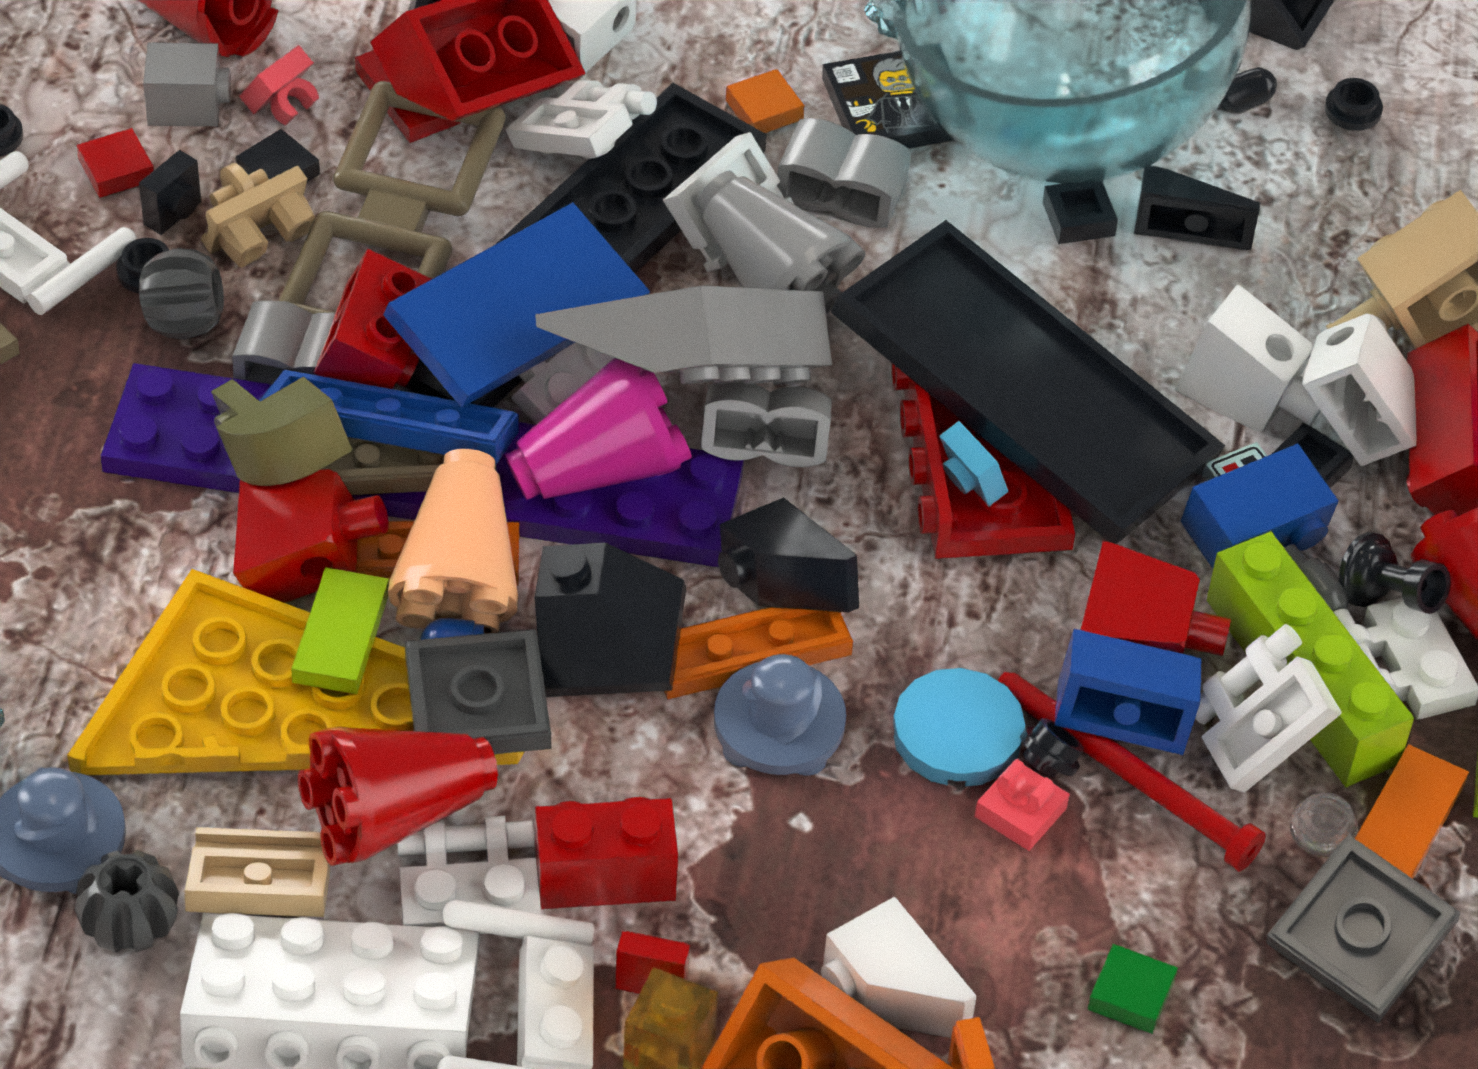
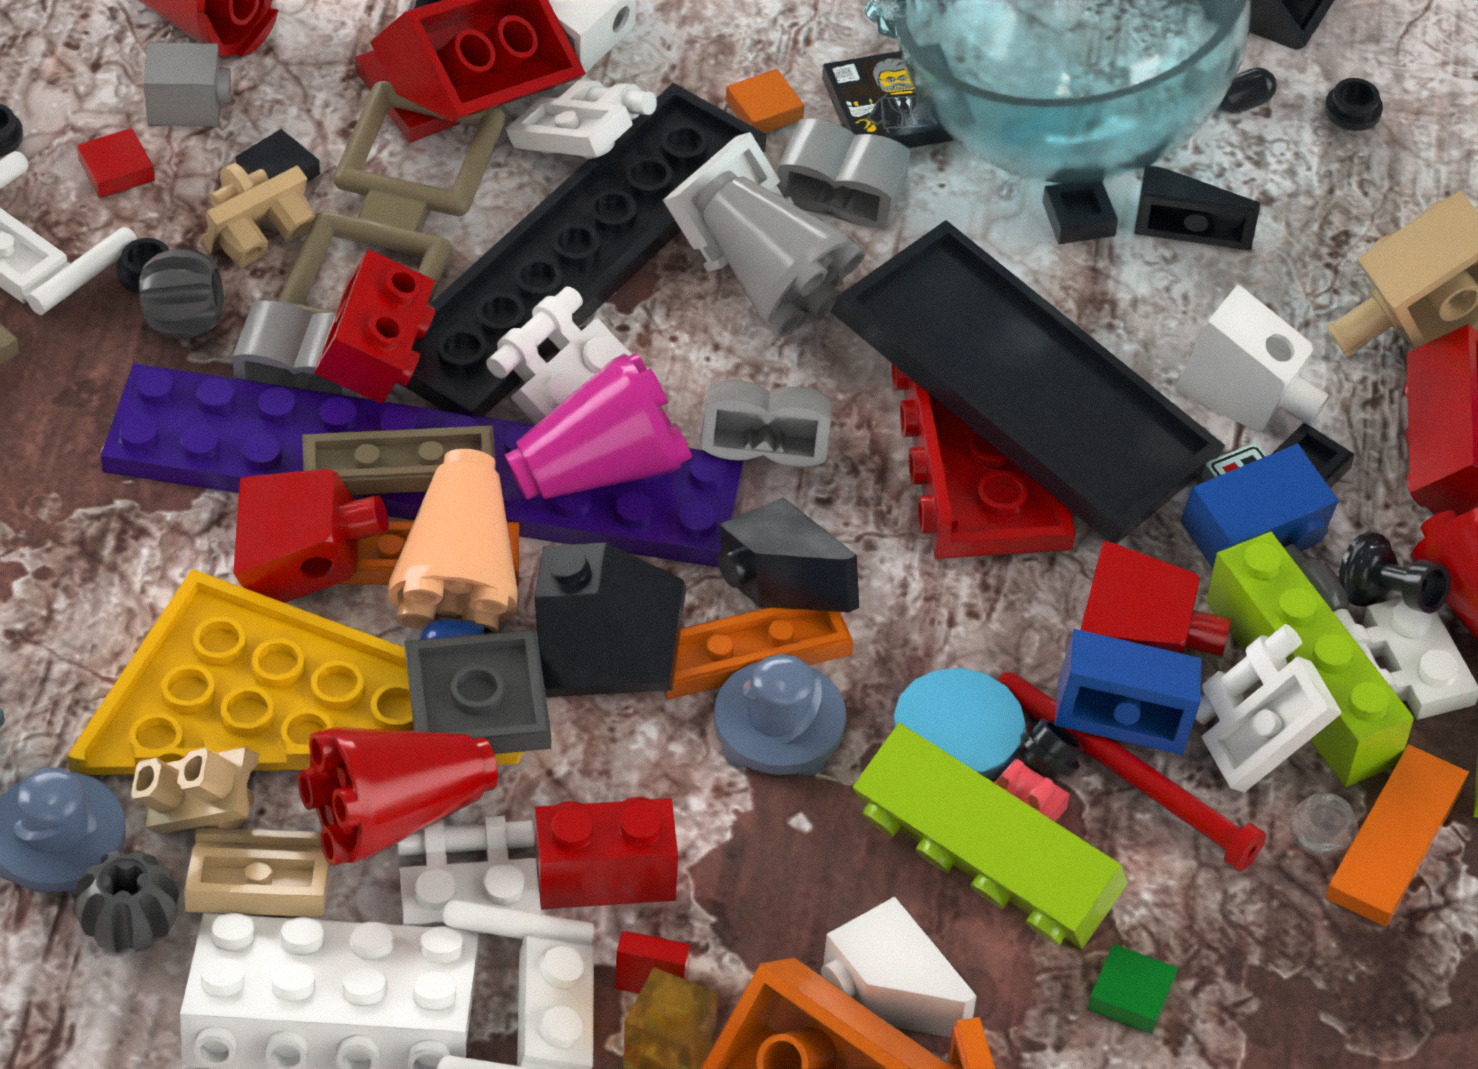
(170, 192): black plate -> none
(197, 790): none -> tan hips
(278, 83): coral tile -> none
(281, 435): olive brick -> none
(340, 630): lime tile -> none
(412, 418): blue tile -> none
(479, 317): blue tile -> none
(707, 333): light grey slope -> none
(972, 465): medium azure plate -> none
(990, 837): none -> lime brick
(1352, 373): white torso -> none
(1363, 928): dark grey tile -> none

